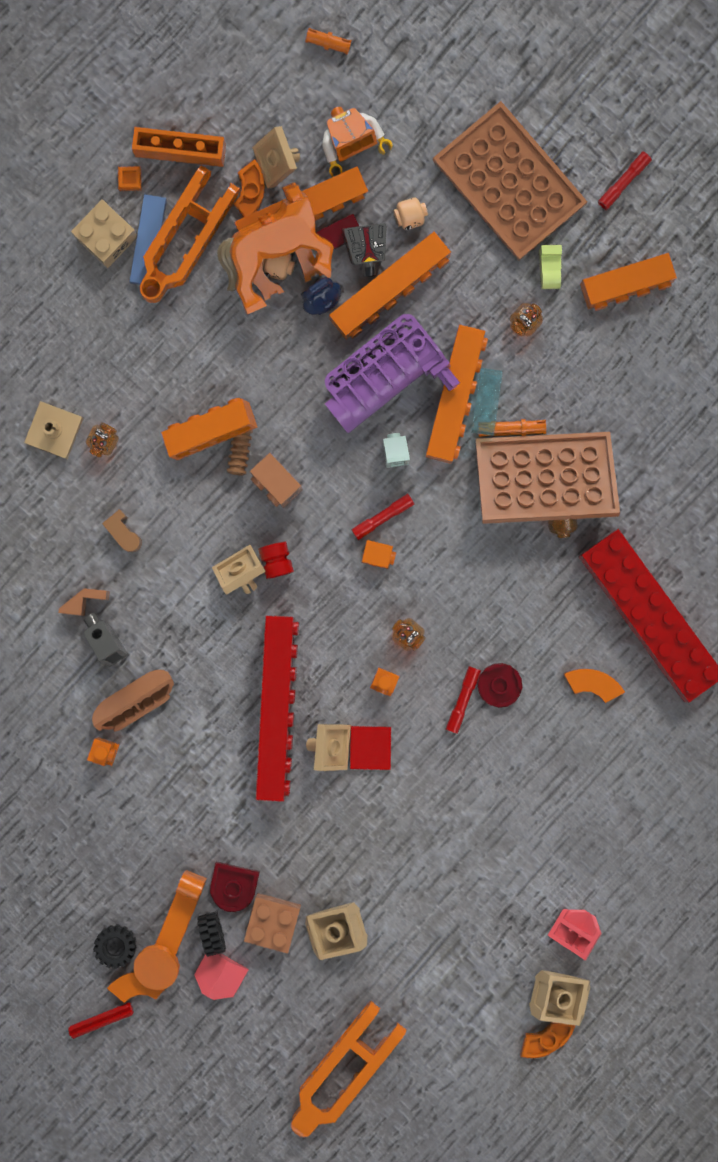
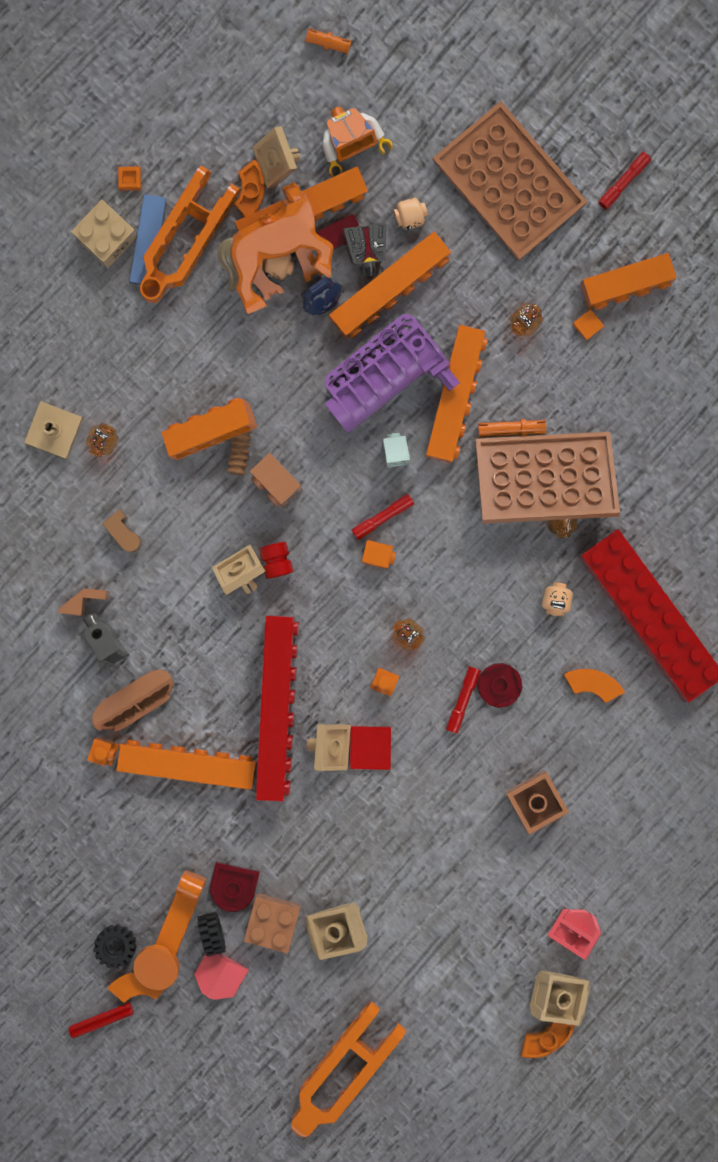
(179, 146): orange brick -> none
(186, 765): none -> orange brick
(487, 401): clear light blue tile -> none
(536, 802): none -> nougat brick
(550, 266): yellowish green leg -> none
(557, 599): none -> light nougat head
(588, 325): none -> orange tile

